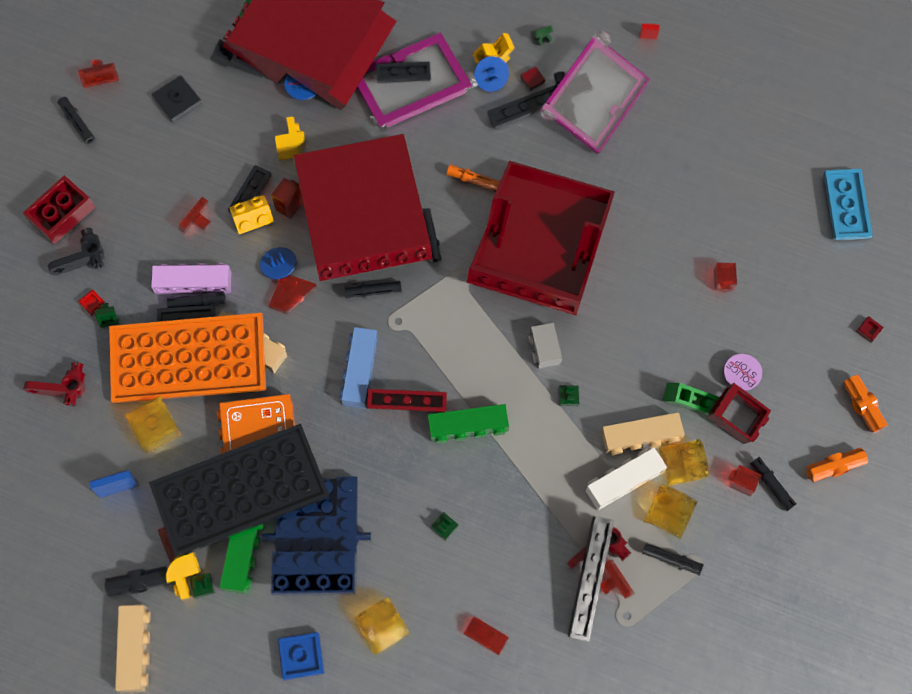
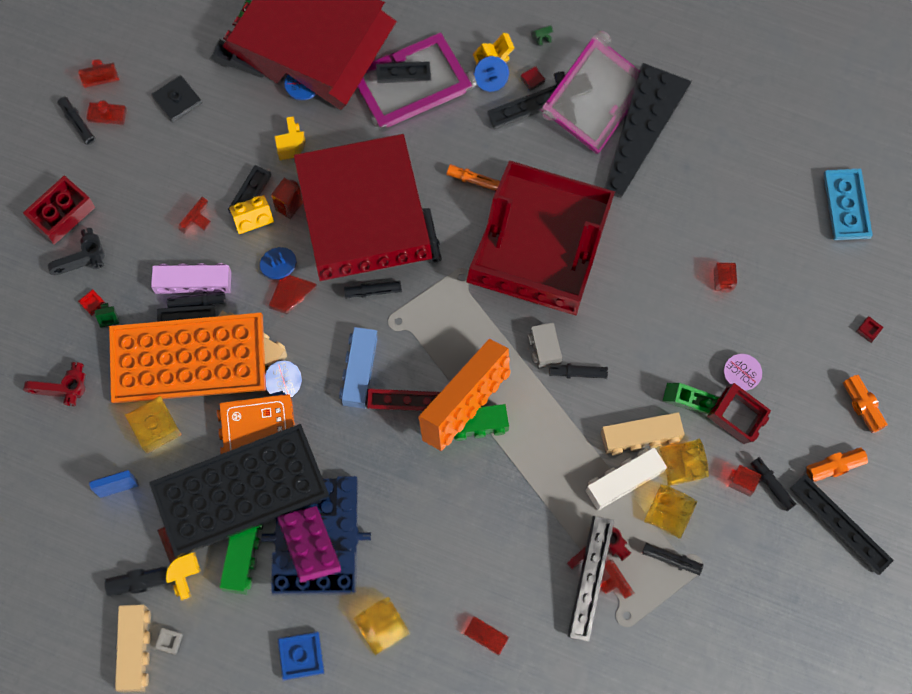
(106, 113): none -> clear red tile
(168, 641): none -> light grey plate
(202, 585): dark green tile -> none
(283, 378): none -> piece
(309, 544): none -> magenta plate
(444, 526): dark green tile -> none
(465, 395): none -> orange brick
(568, 395): dark green tile -> none
(578, 371): none -> black pin
(649, 31): red tile -> none
(650, 108): none -> black wing
(842, 524): none -> black plate

